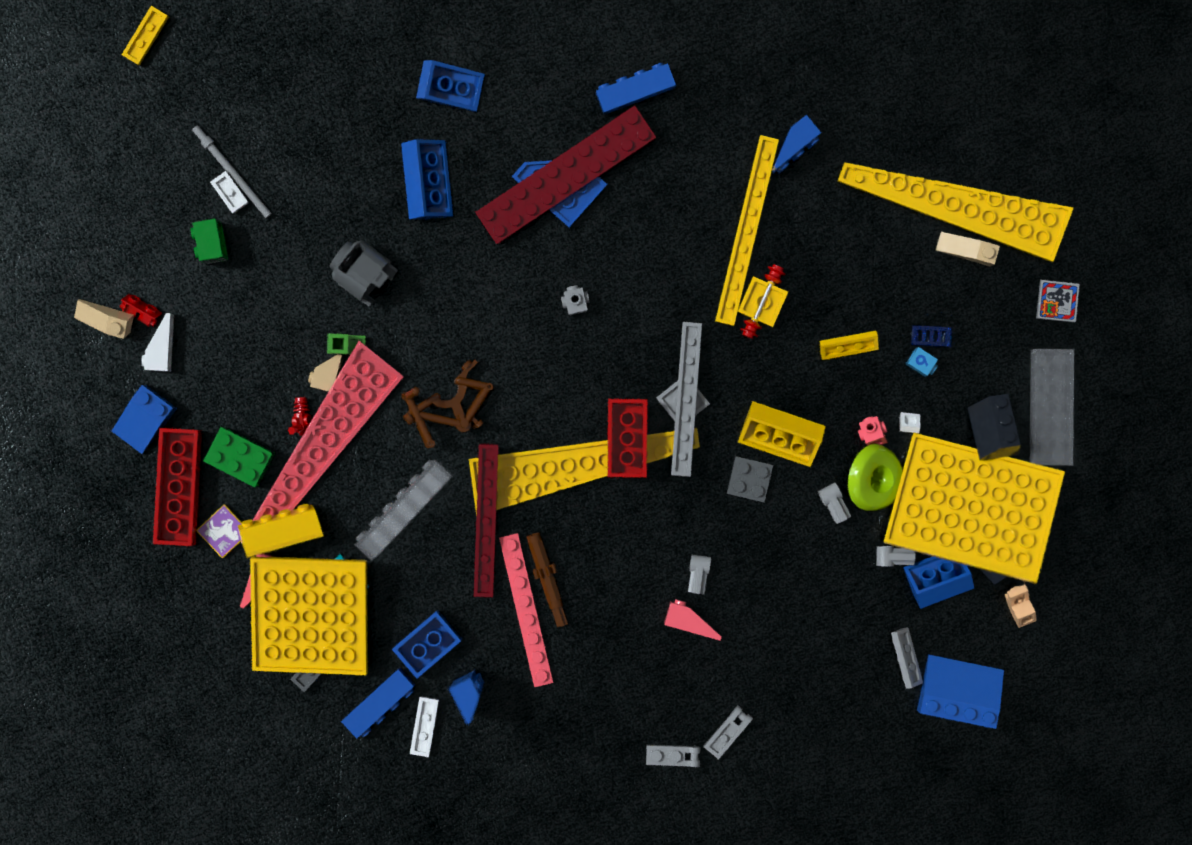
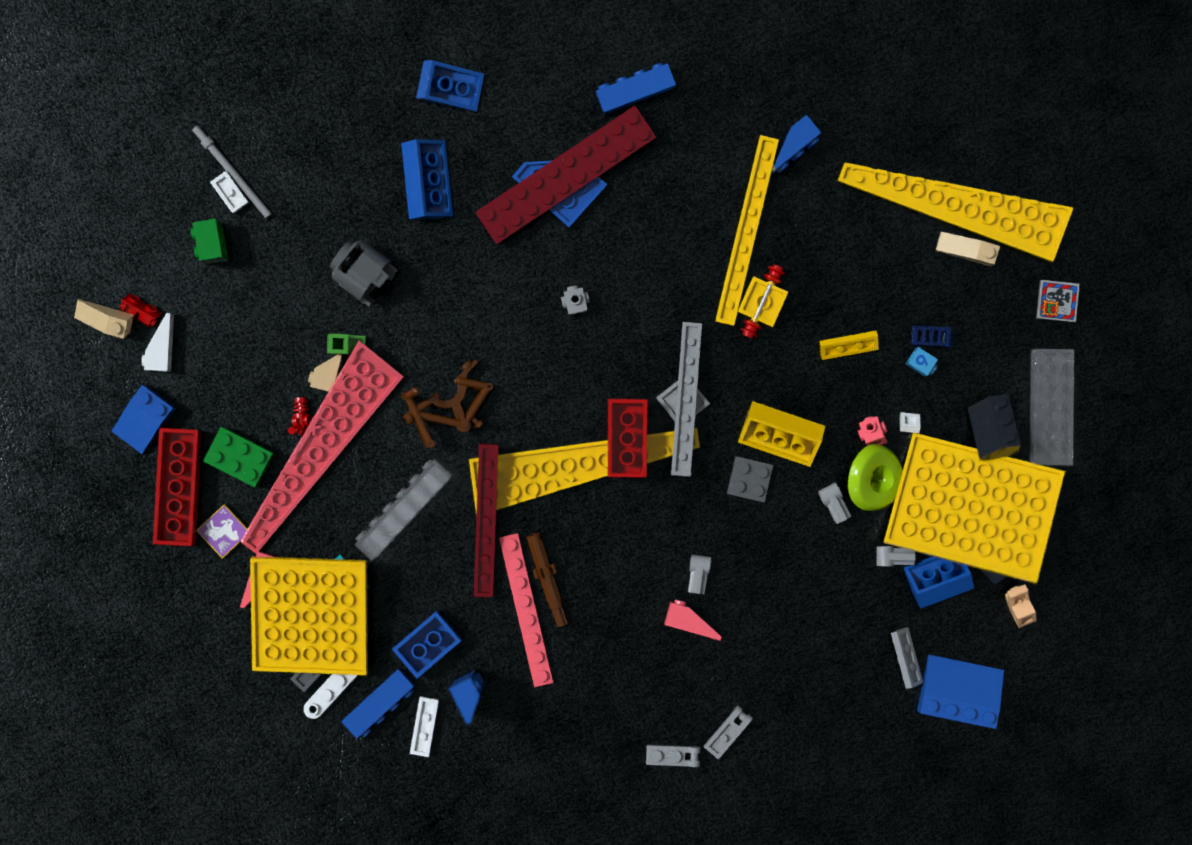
(145, 35): yellow plate -> none
(279, 530): yellow slope -> none
(327, 694): none -> white plate

